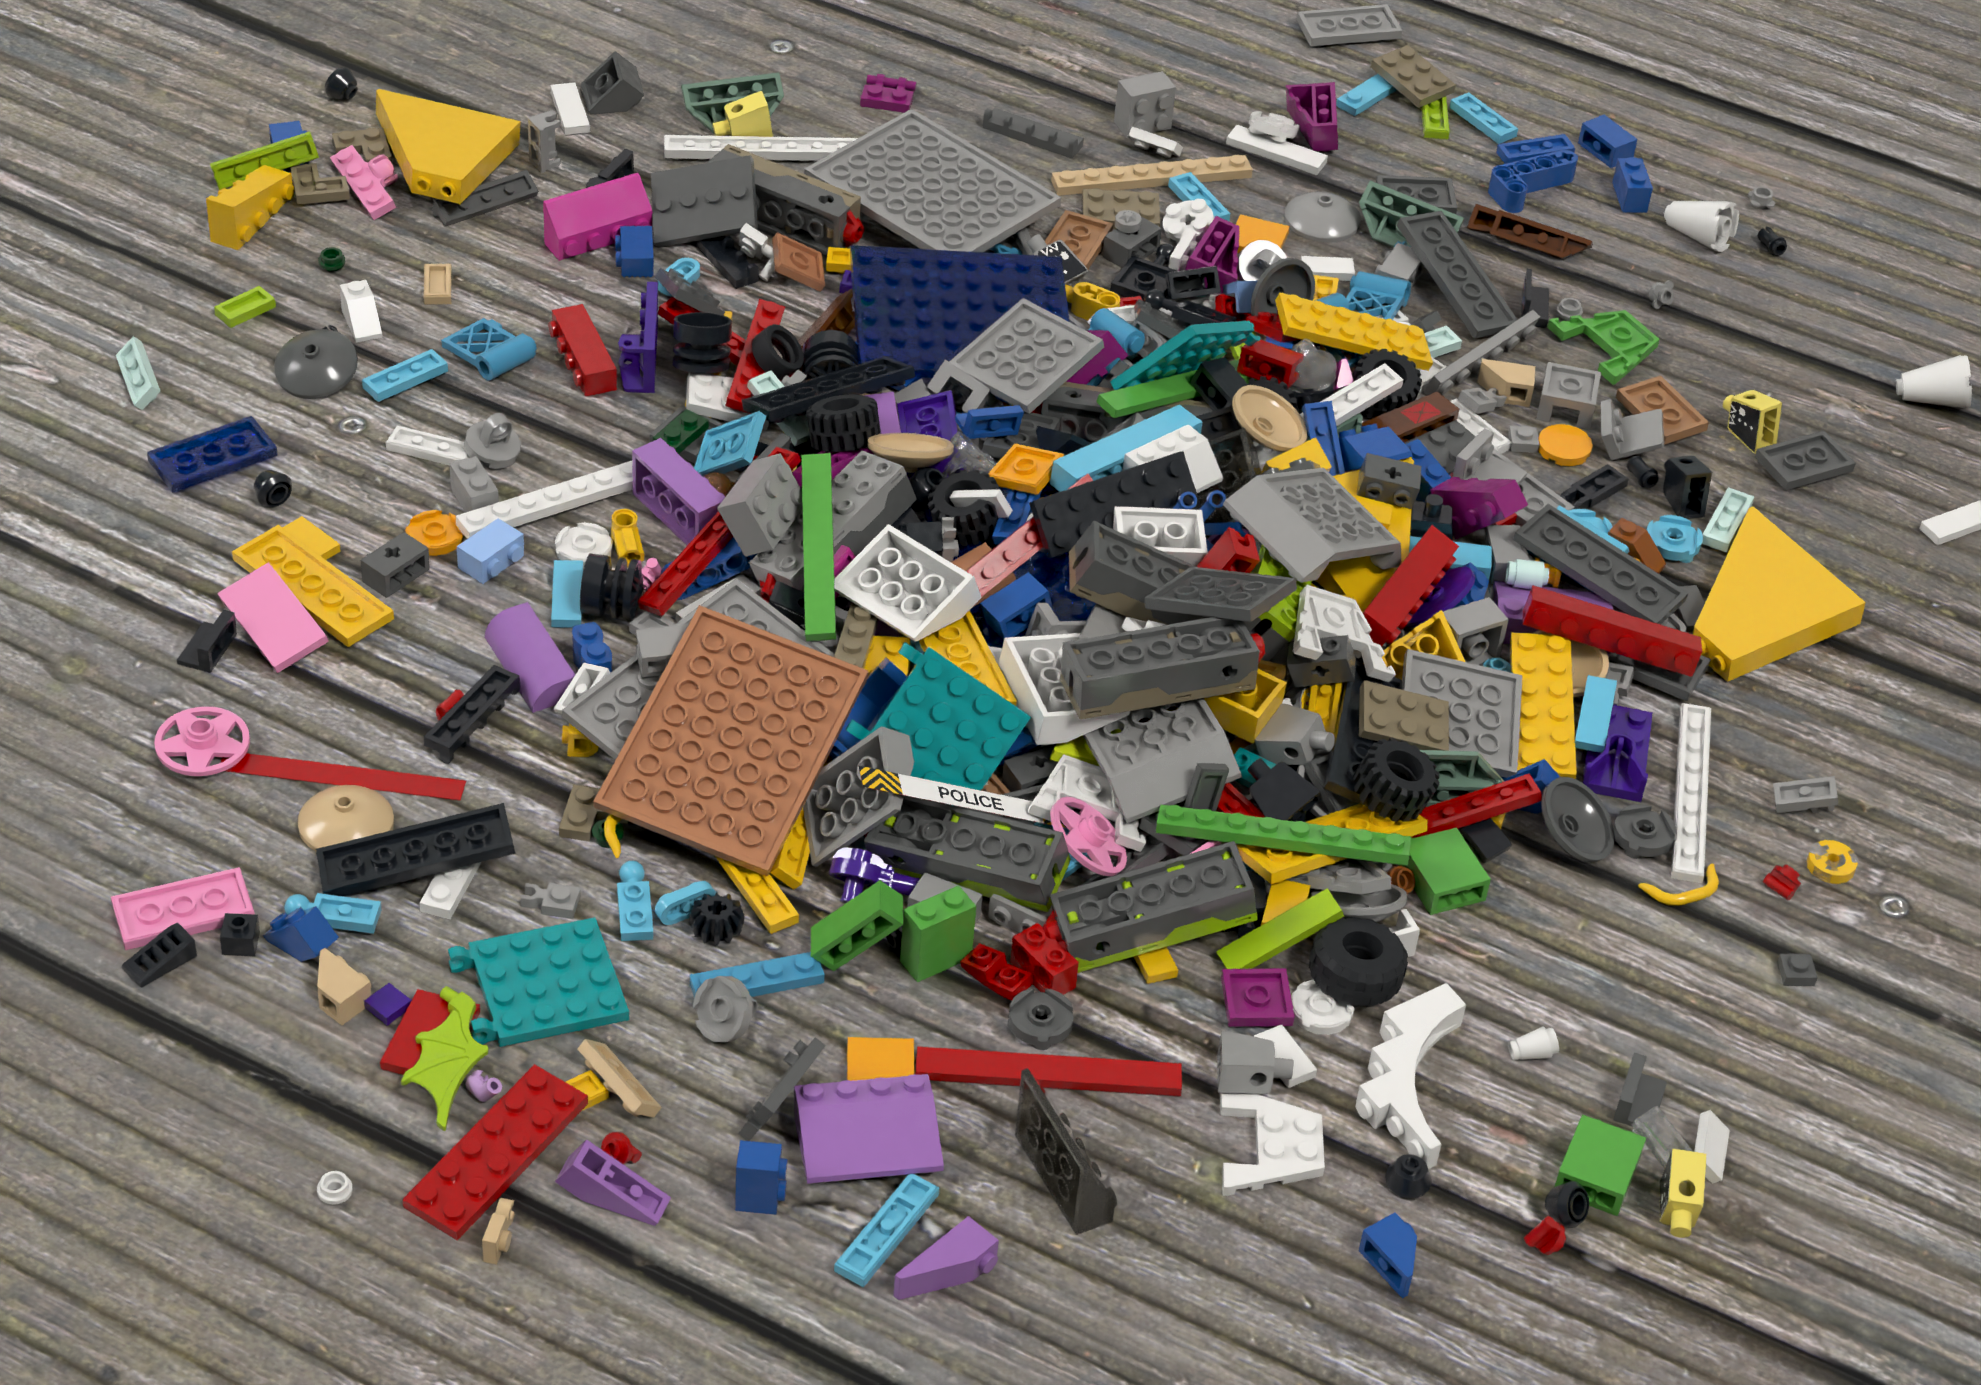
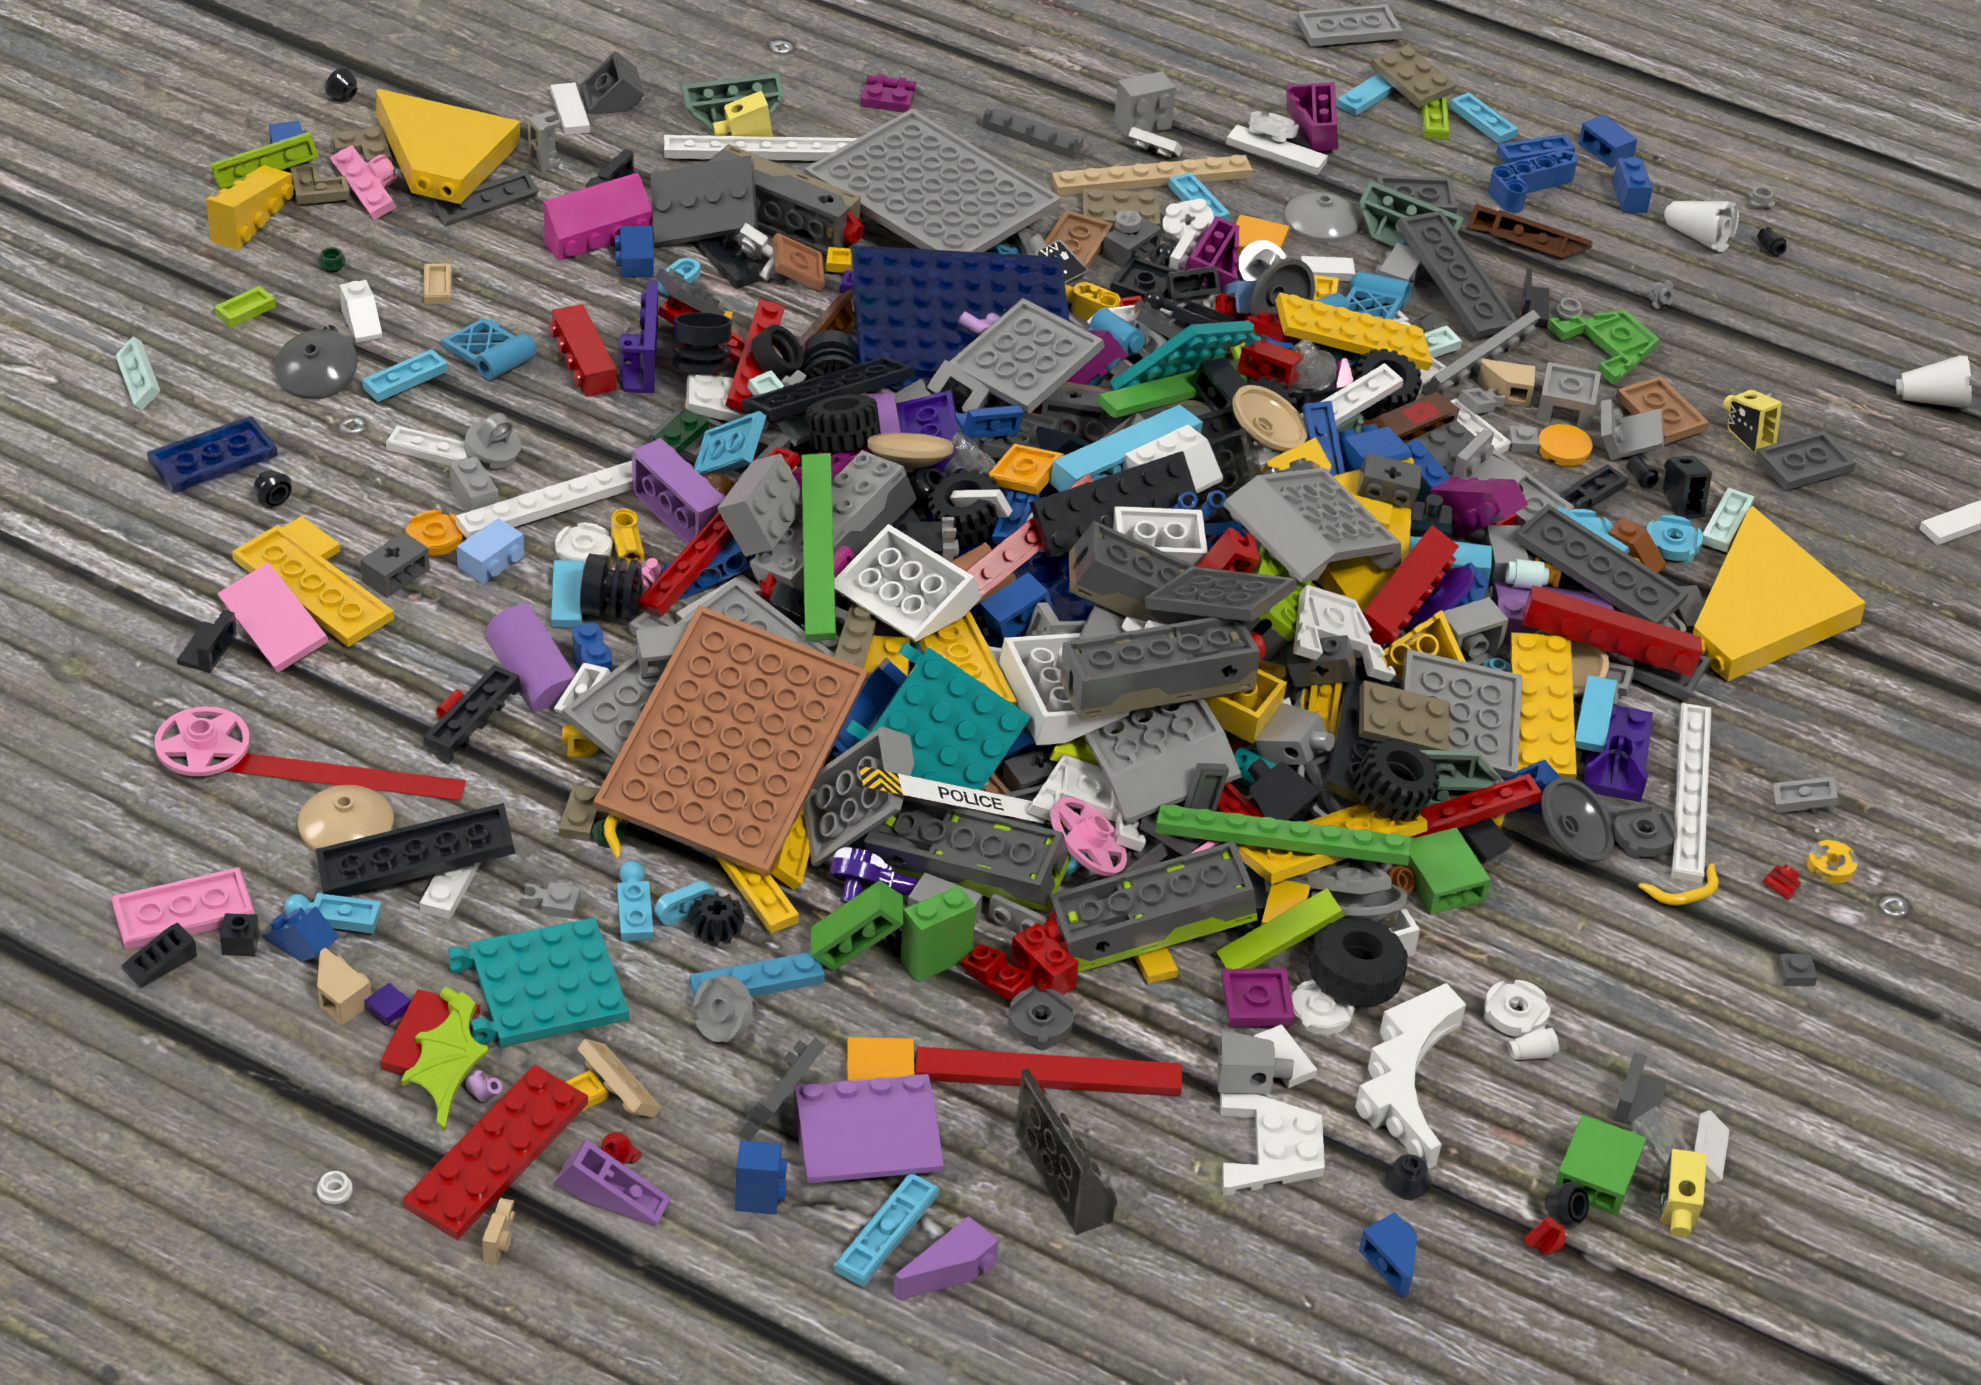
(976, 325): none -> lavender arm
(1512, 1022): none -> white plate

